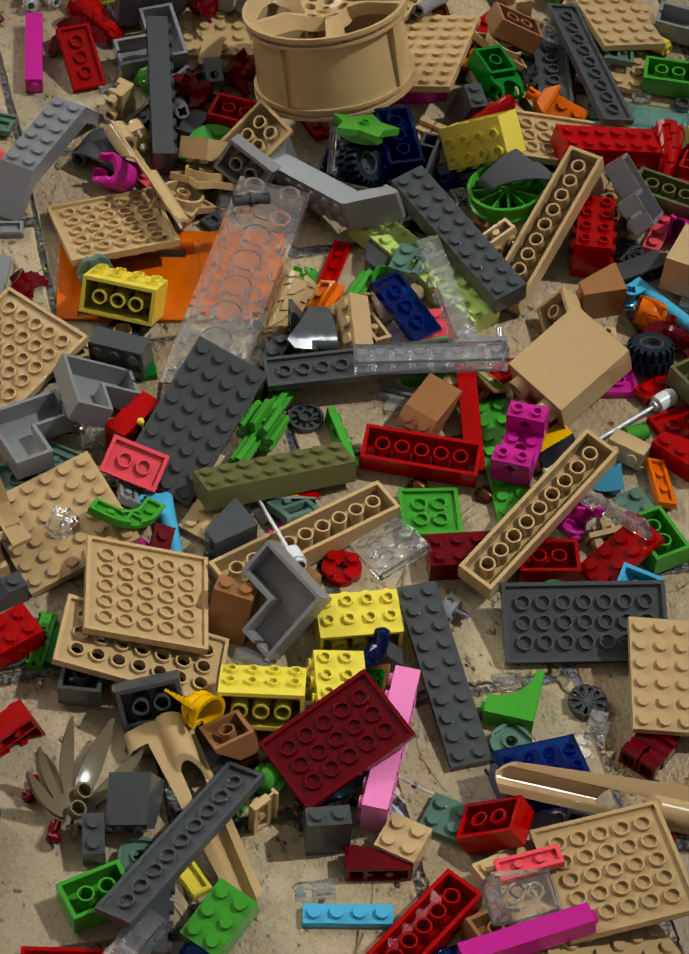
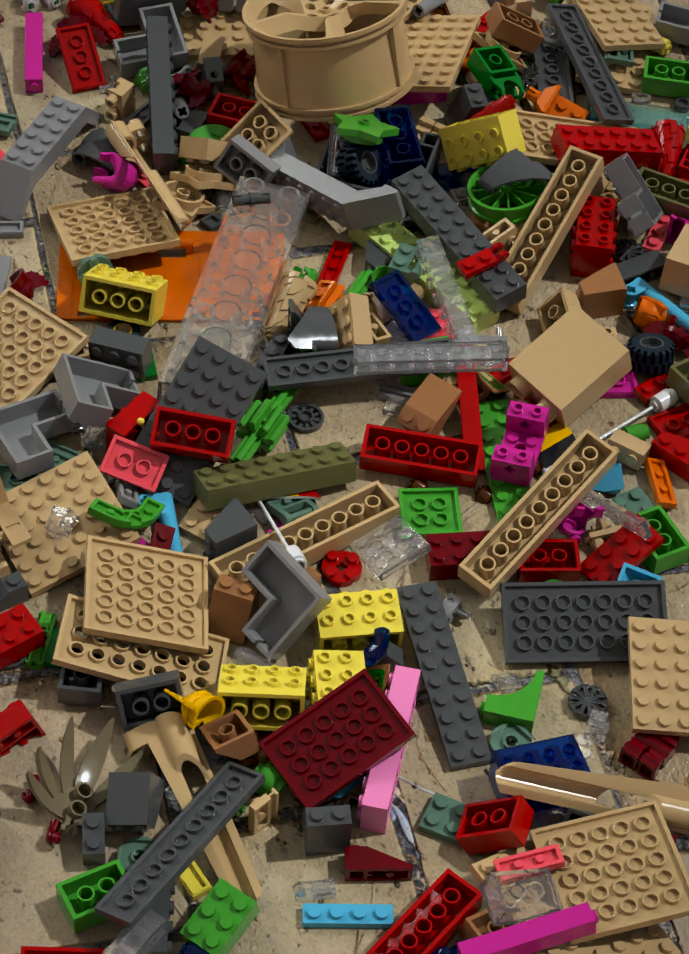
(192, 434): none -> red brick
(337, 432): bright green plate -> none
(404, 839): tan brick -> none
(482, 260): none -> red hinge

